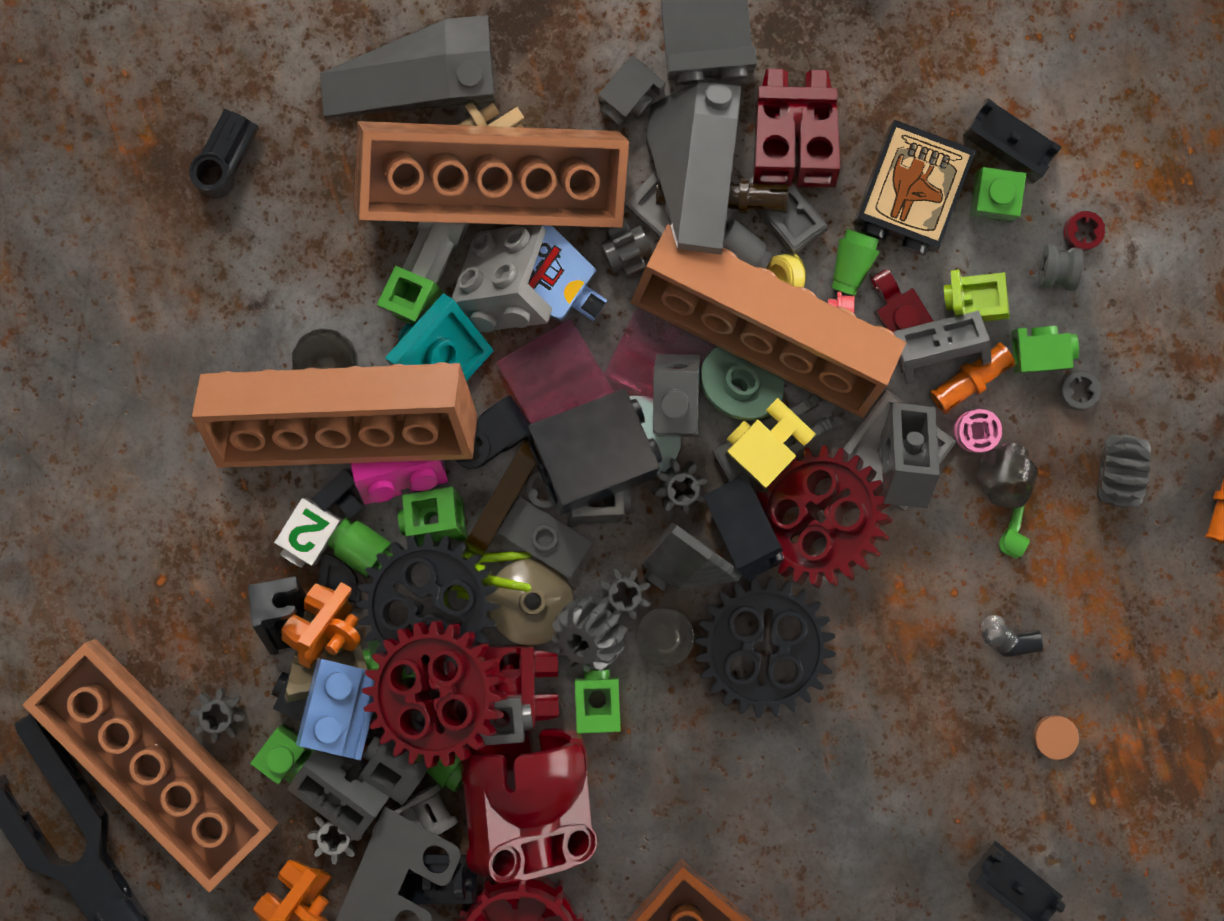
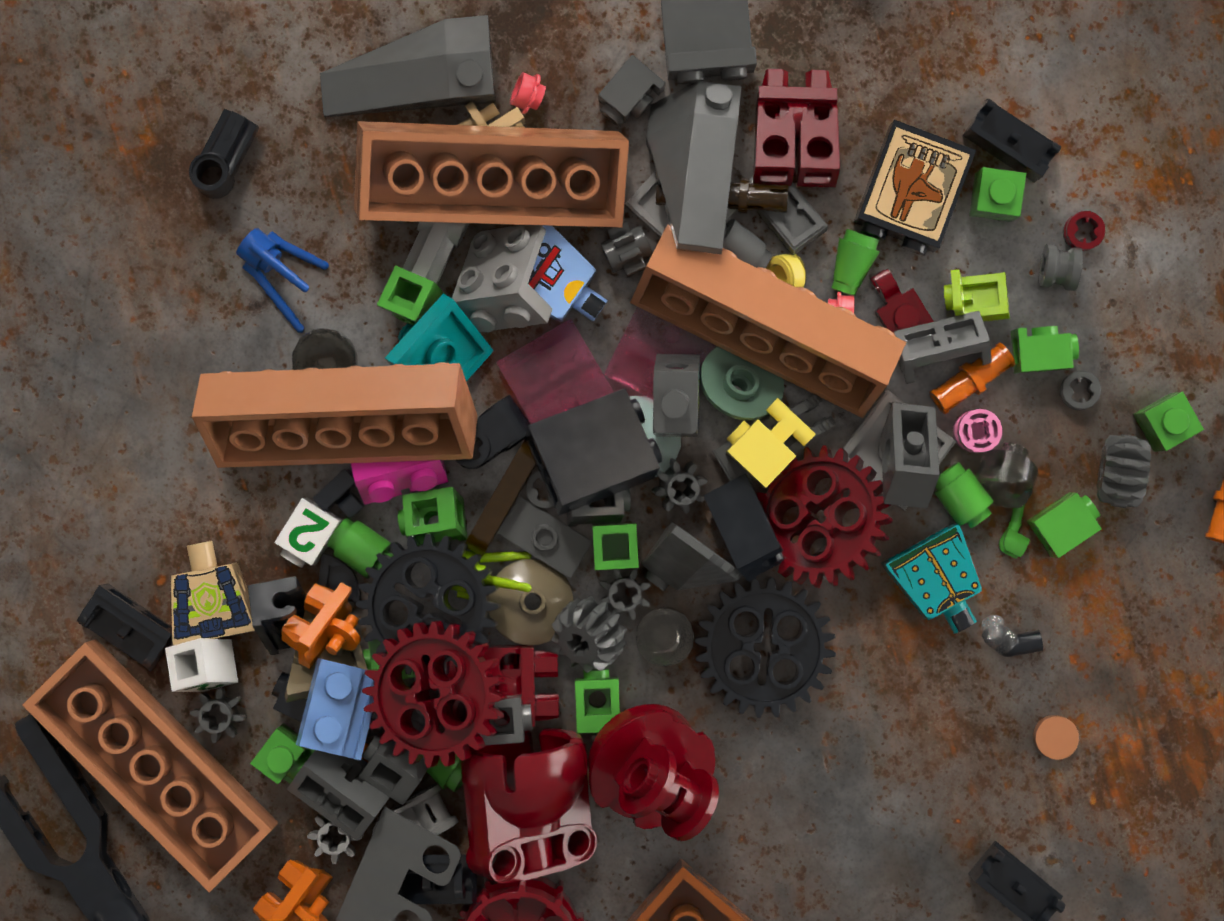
(127, 625): none -> black hinge
(201, 665): none -> white brick
(209, 598): none -> torso
(262, 253): none -> blue plant
(527, 92): none -> coral plate
(615, 546): none -> bright green brick
(655, 771): none -> dark red piece
(938, 576): none -> teal torso
(963, 495): none -> bright green brick
(1065, 523): none -> bright green brick
(1168, 421): none -> bright green brick

